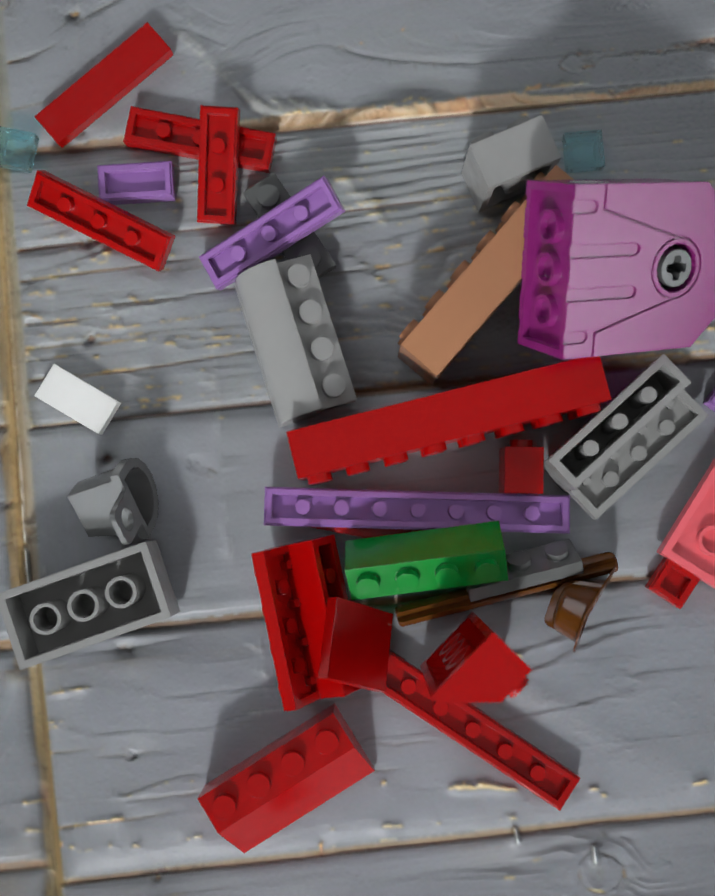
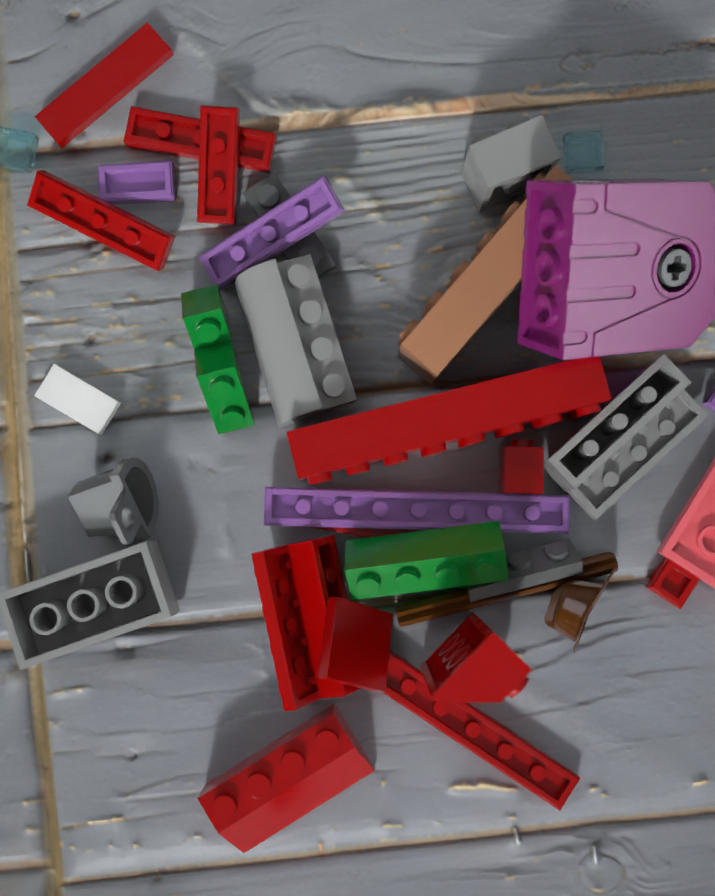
(216, 359): none -> green arch

